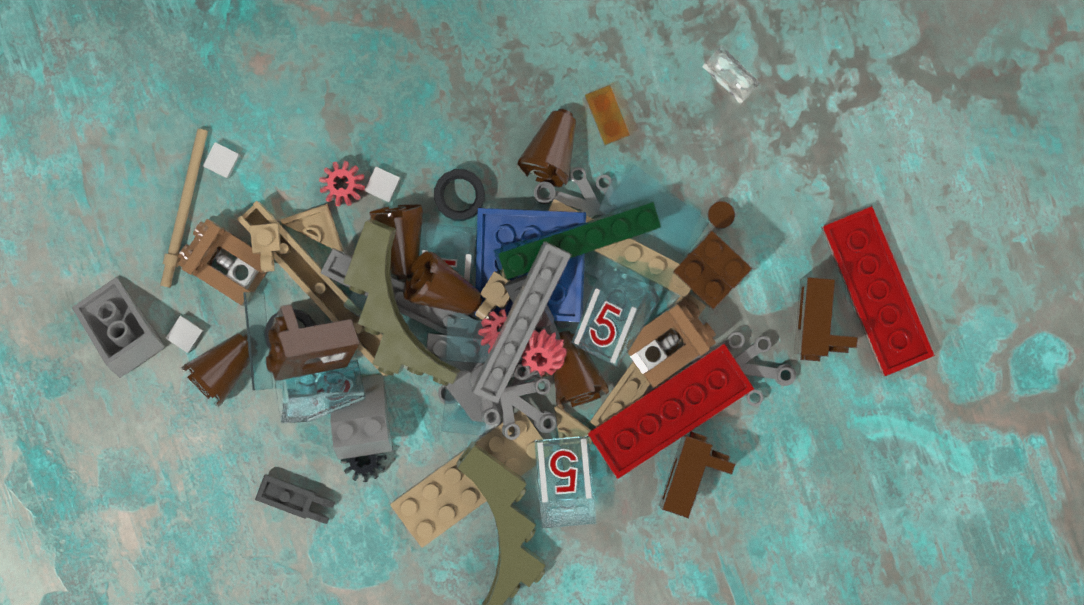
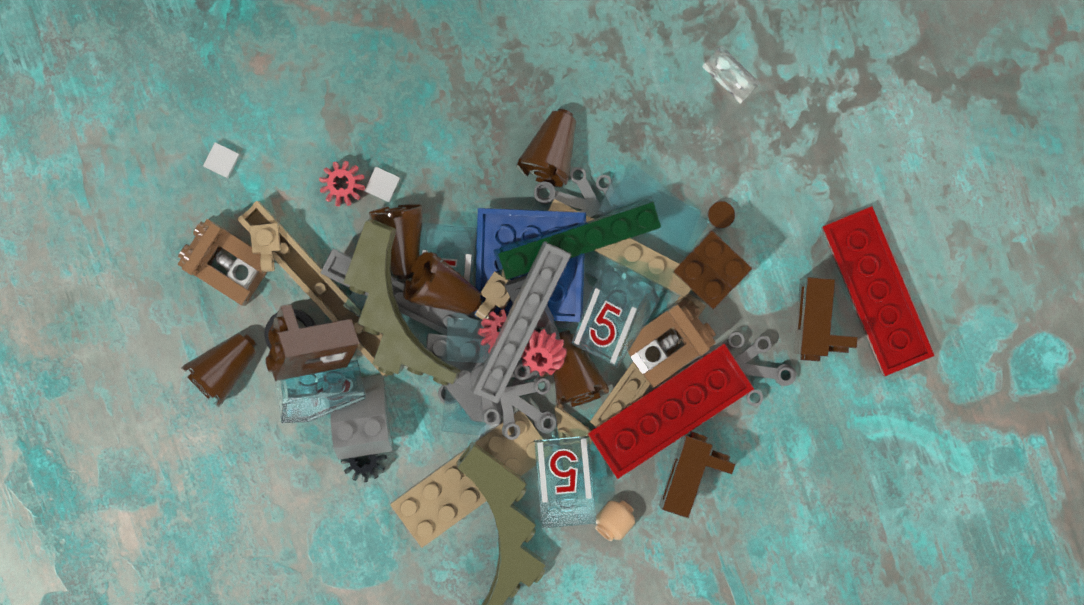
(117, 328): light grey slope -> none
(171, 259): tan bar -> none
(184, 334): white tile -> none
(258, 350): clear light blue piece -> none
(291, 498): dark grey hinge -> none
(316, 224): tan tile -> none
(450, 176): black tyre -> none
(607, 115): clear orange plate -> none
(615, 520): none -> light nougat head

